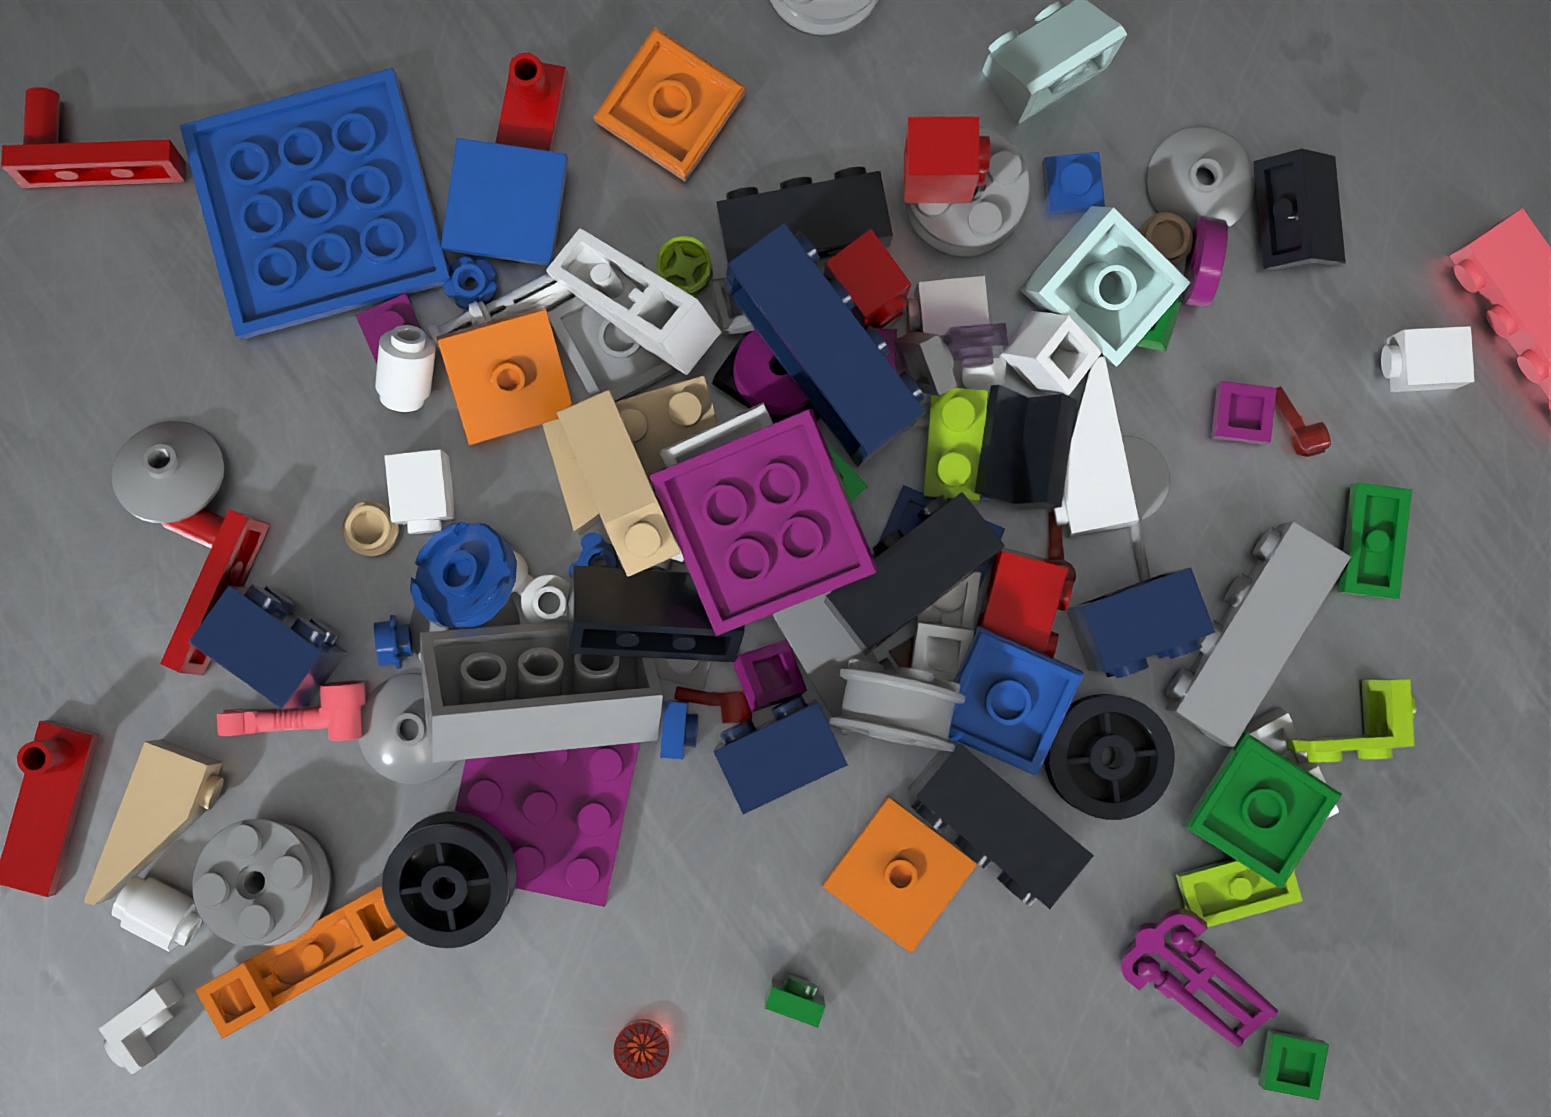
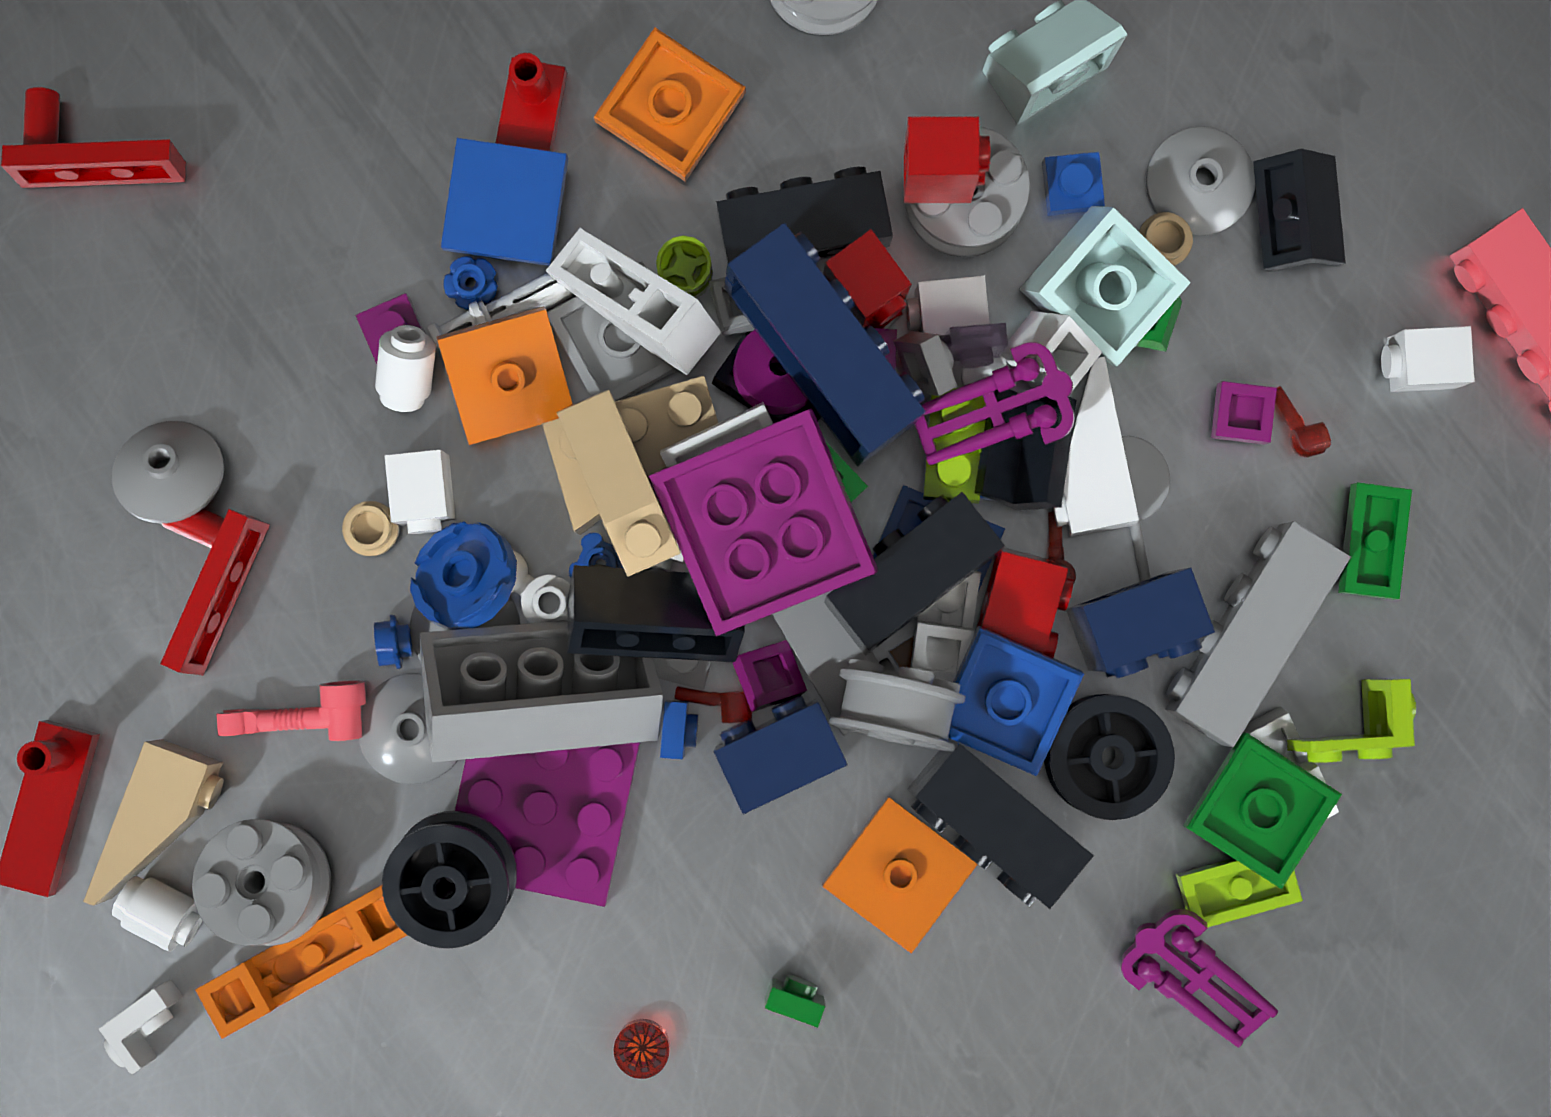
(268, 645): dark blue brick -> none
(315, 203): blue plate -> none
(1055, 385): none -> magenta piece
(1205, 261): magenta piece -> none
(1293, 1065): green plate -> none

